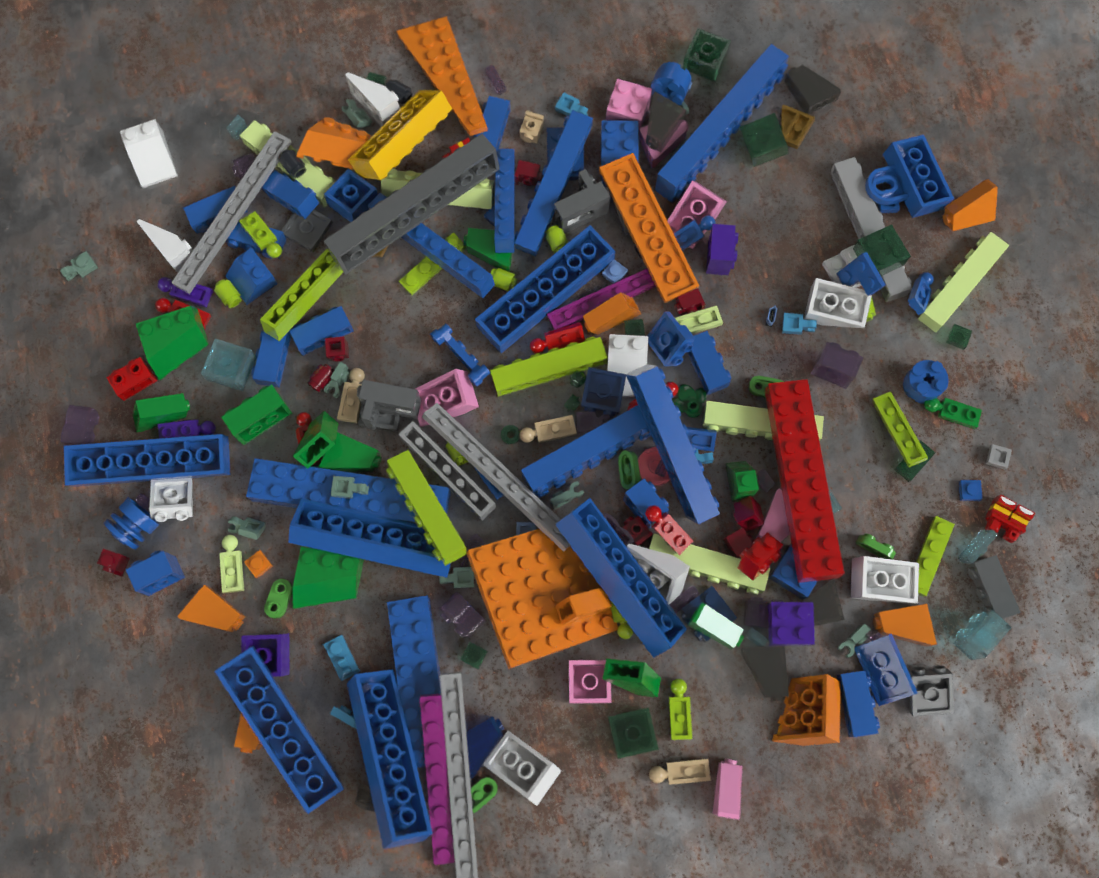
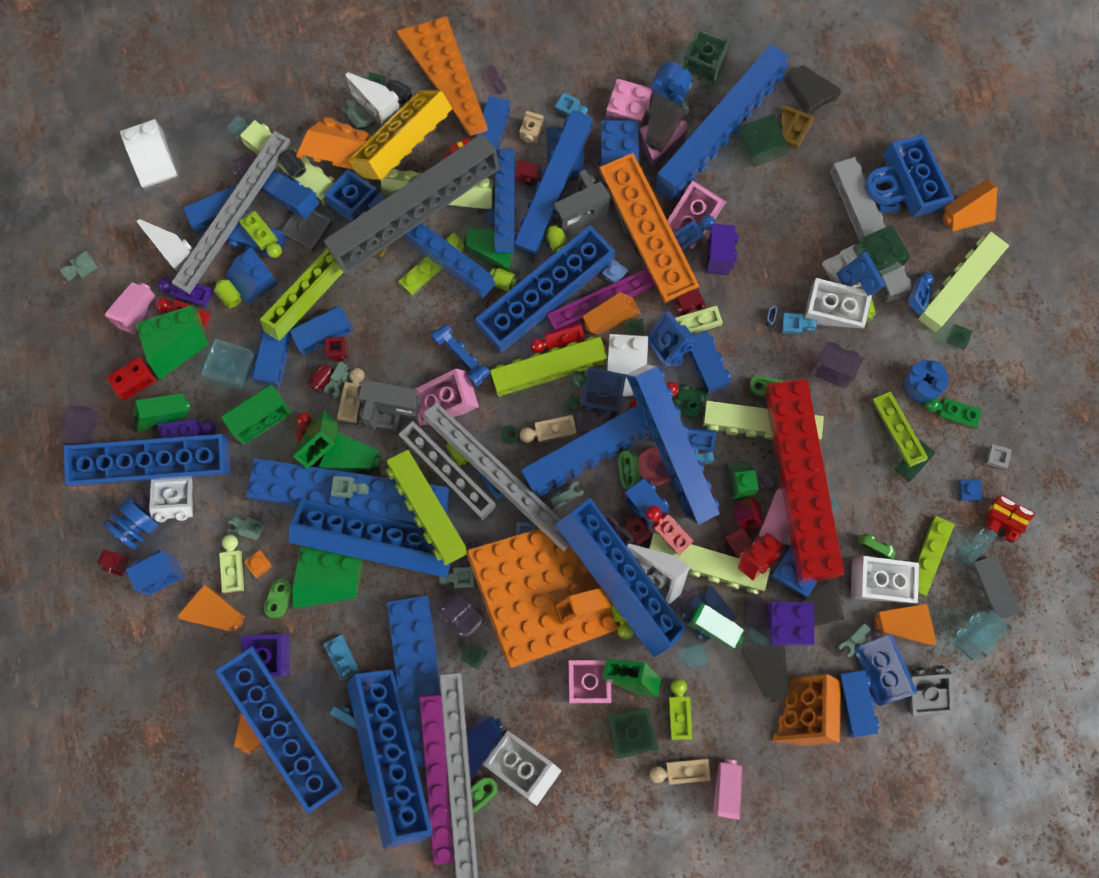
(131, 307): none -> bright pink slope
(695, 656): none -> clear light blue tile

